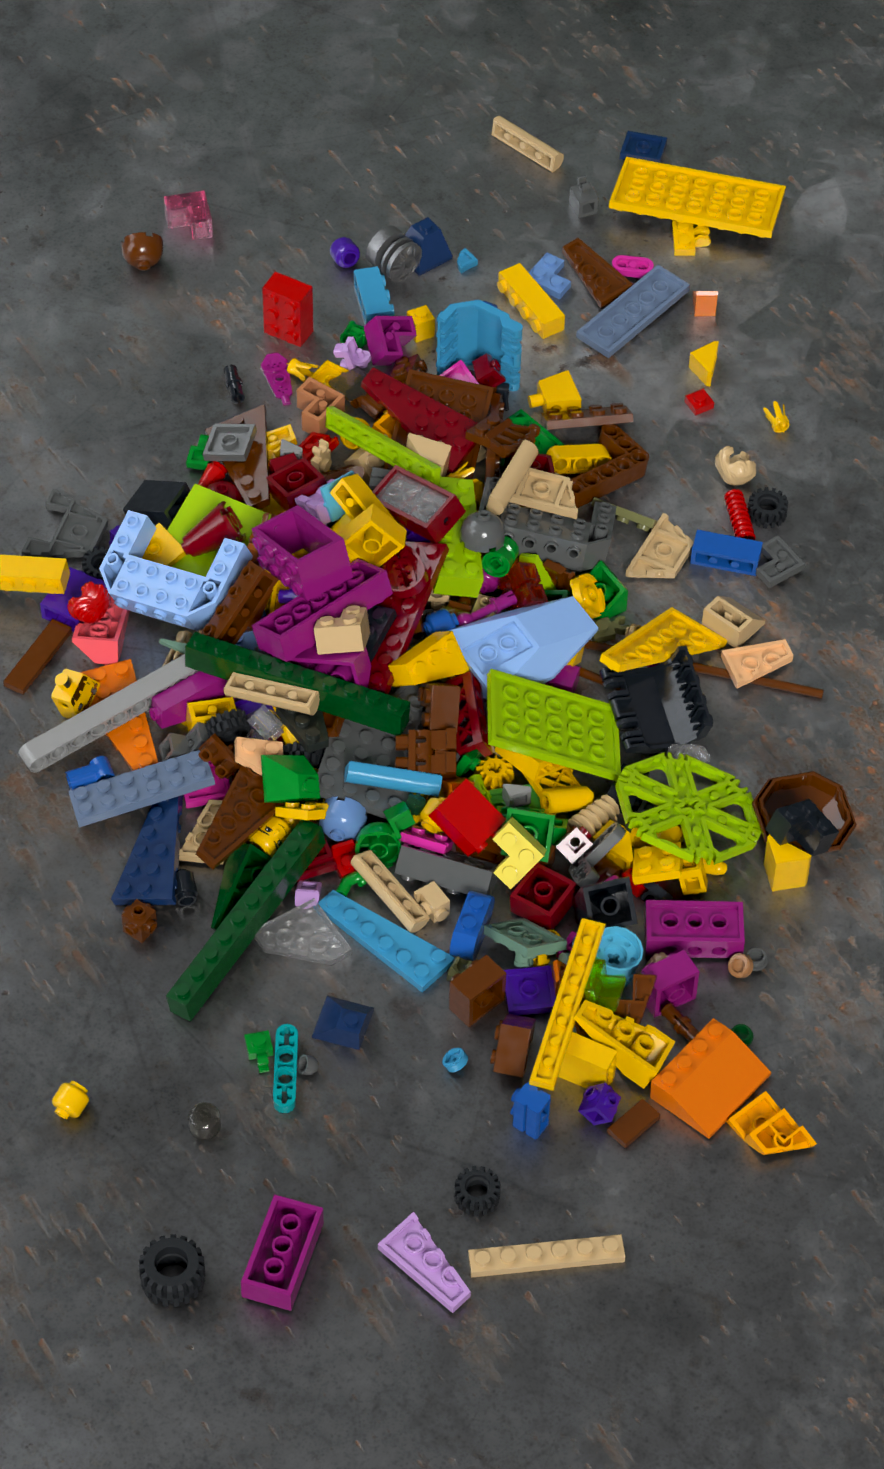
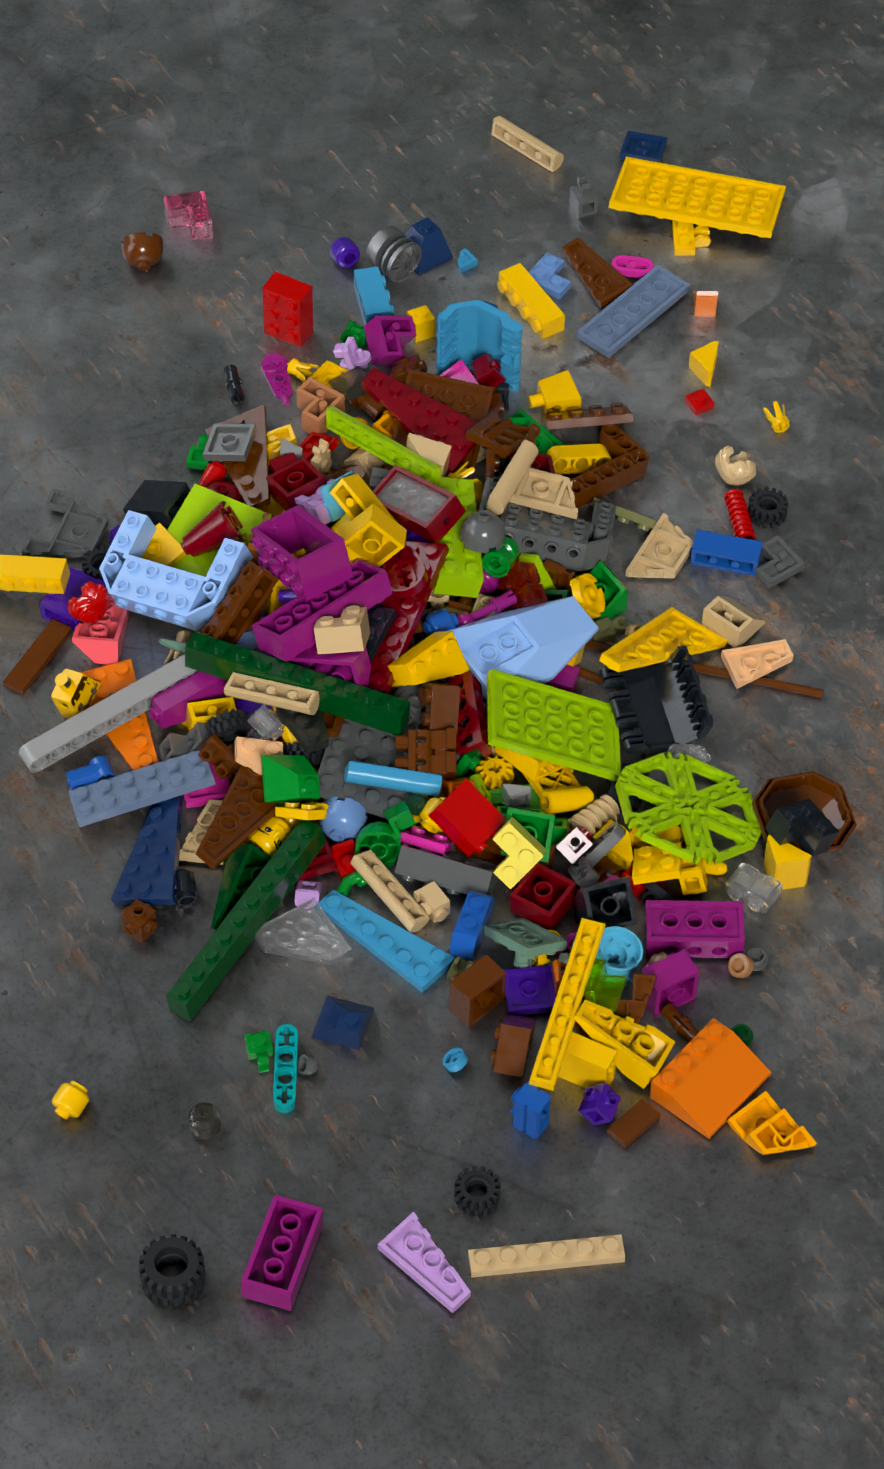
(753, 888): none -> clear brick

